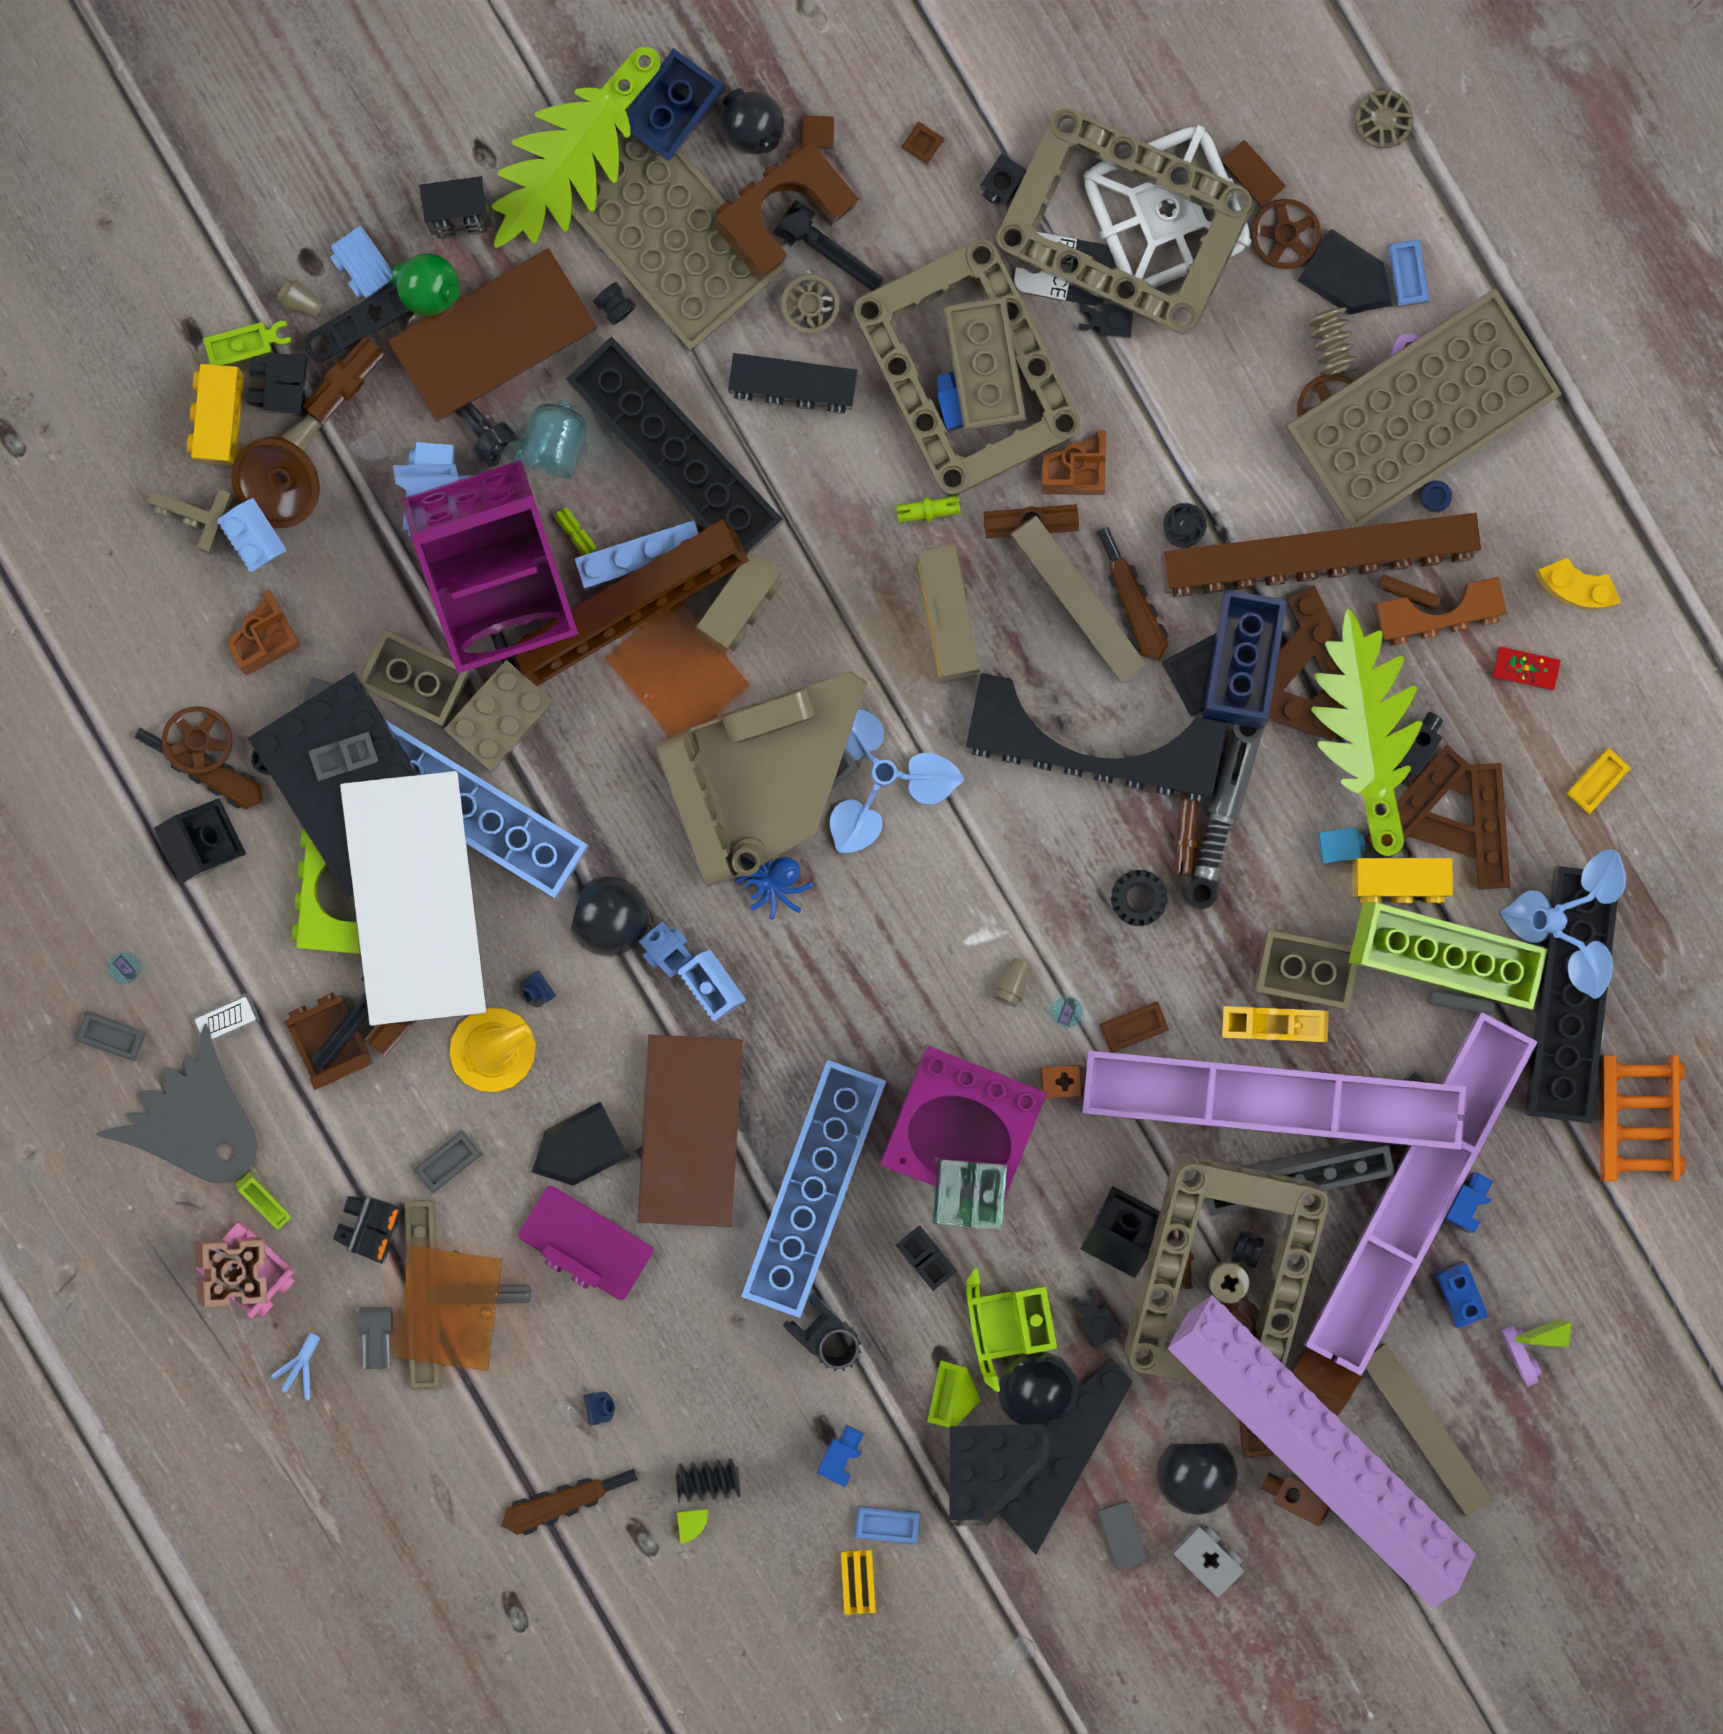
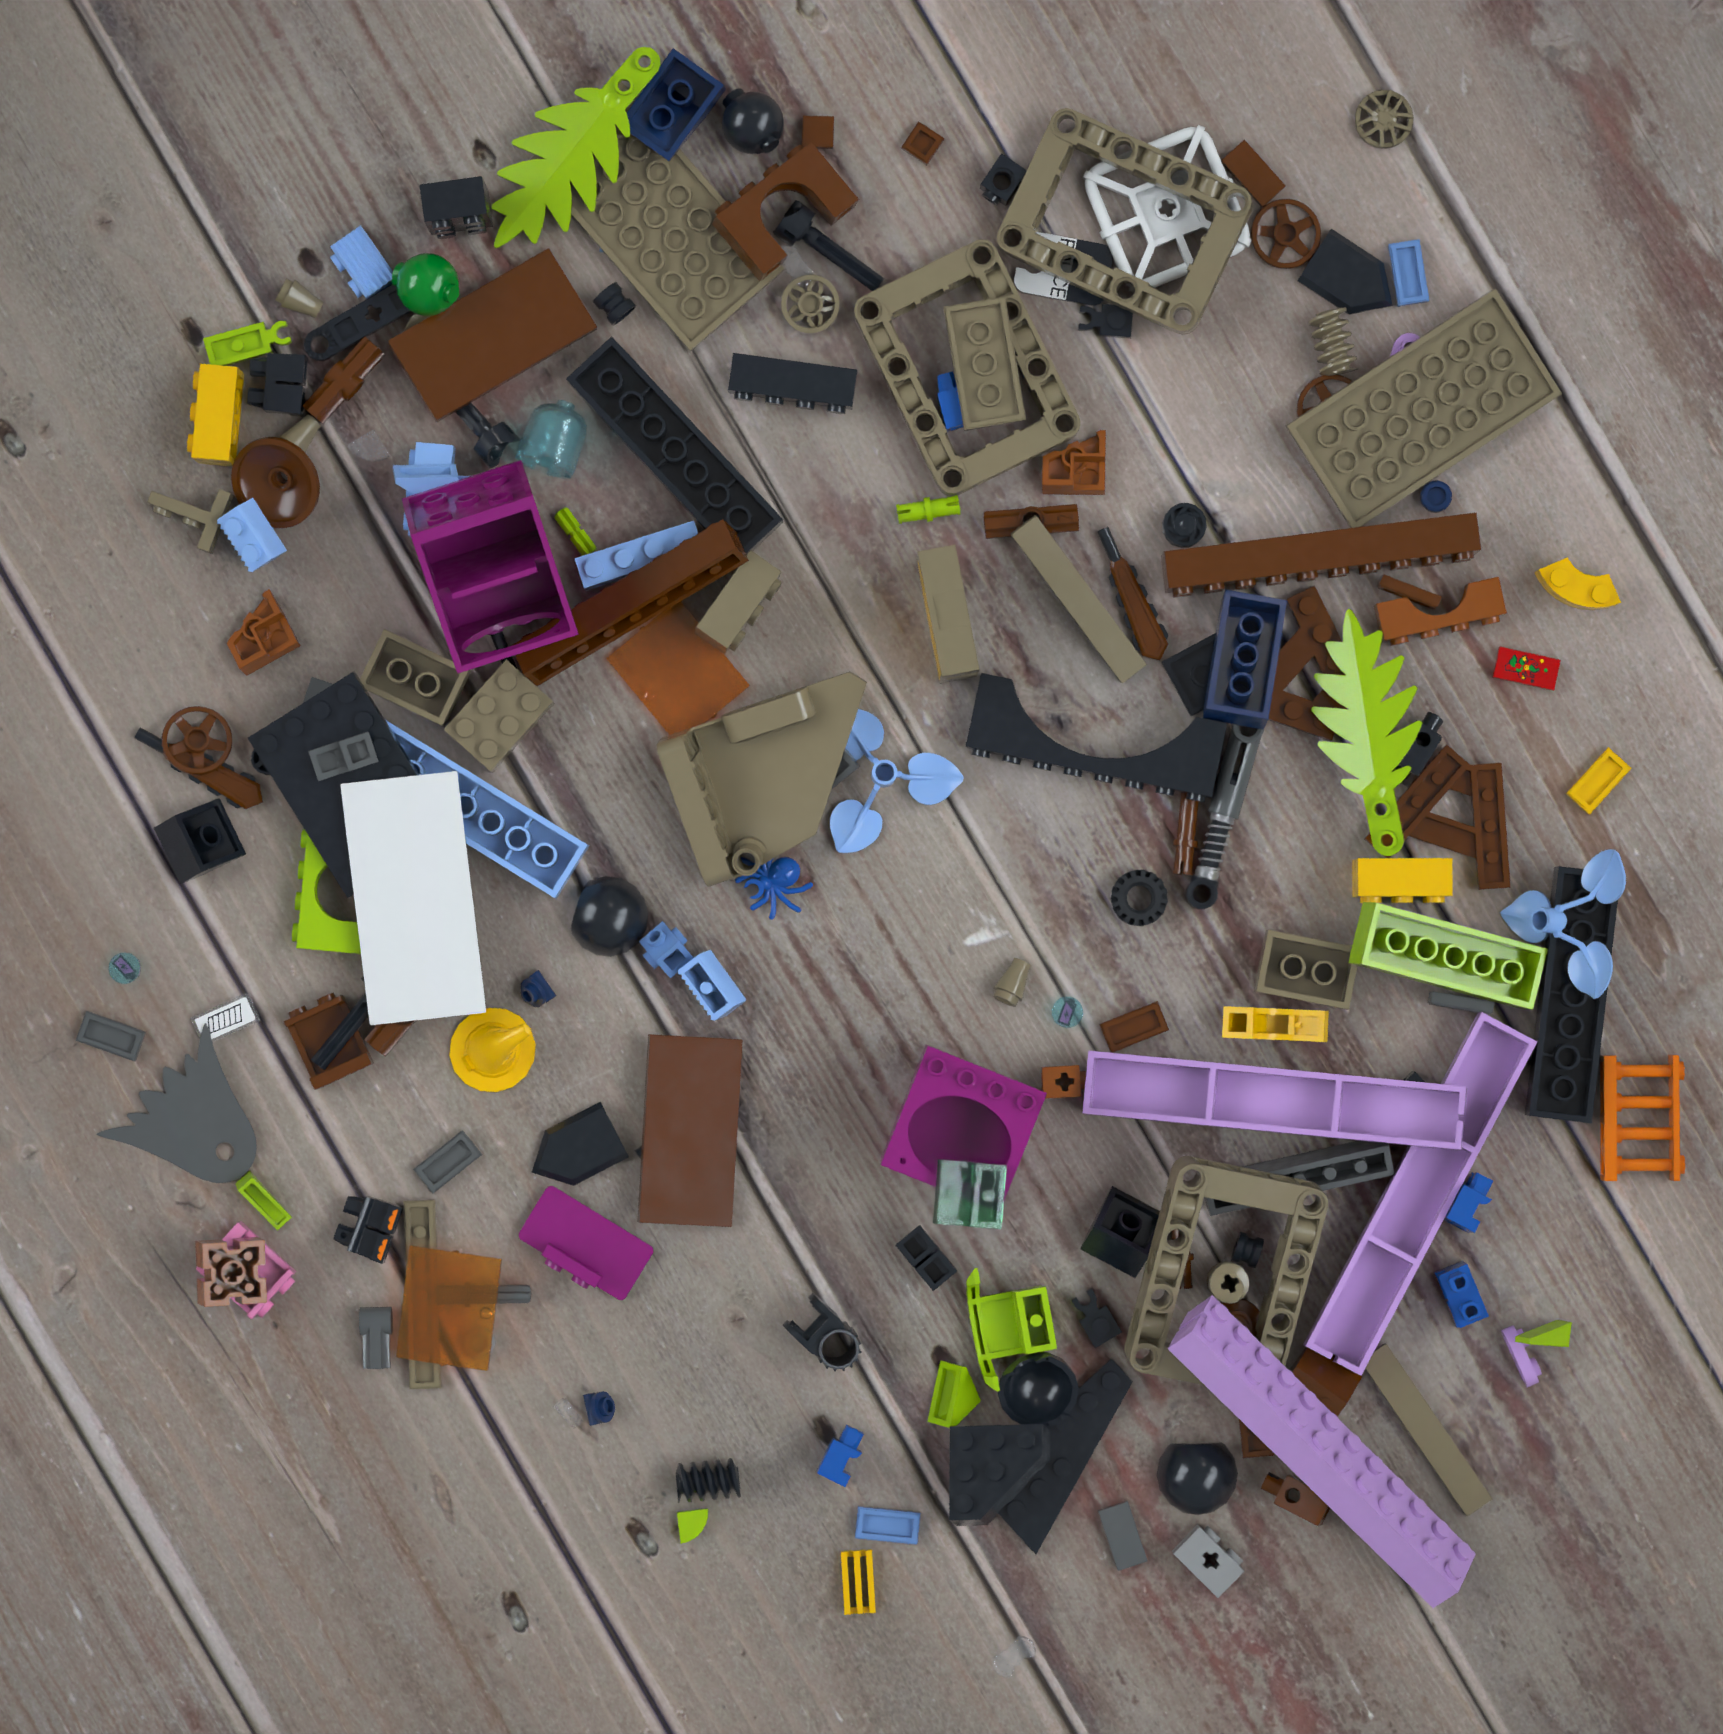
(301, 1360): light blue plant -> none
(547, 1507): reddish brown sword -> none
(813, 1188): light blue brick -> none
(1340, 845): dark azure brick -> none

